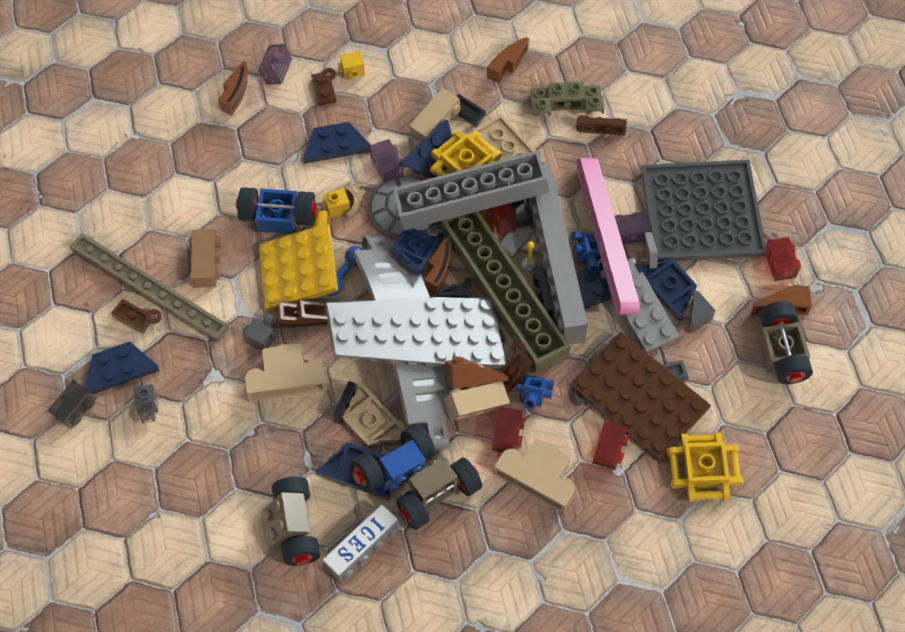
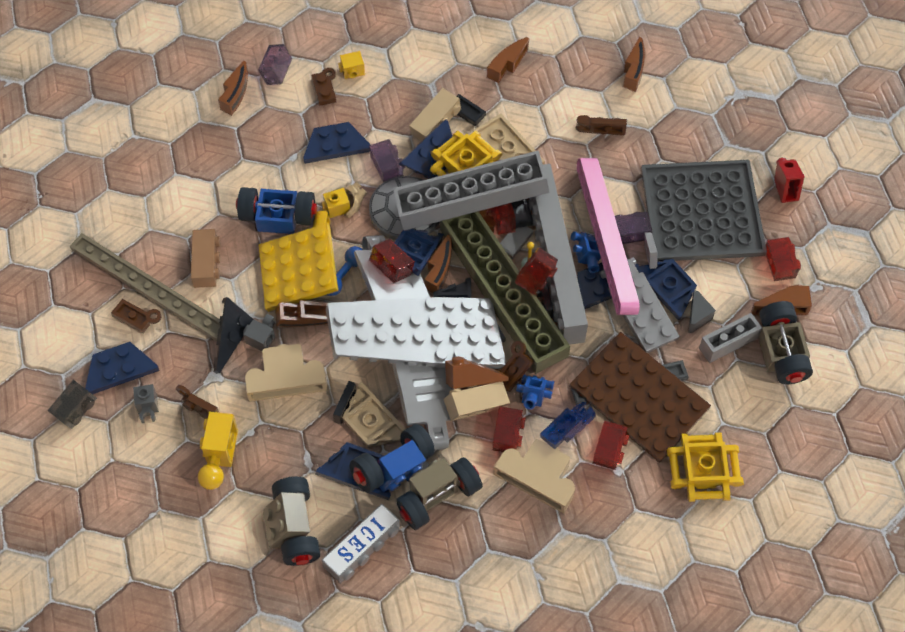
(193, 402): none -> reddish brown hinge
(217, 448): none -> yellow brick
(230, 332): none -> black wing
(391, 260): none -> clear red brick
(536, 271): none -> clear red brick
(566, 97): olive bracket -> none
(567, 425): none -> clear blue plate
(634, 66): none -> dark orange slope
(730, 338): none -> light grey brick
(788, 180): none -> red torso

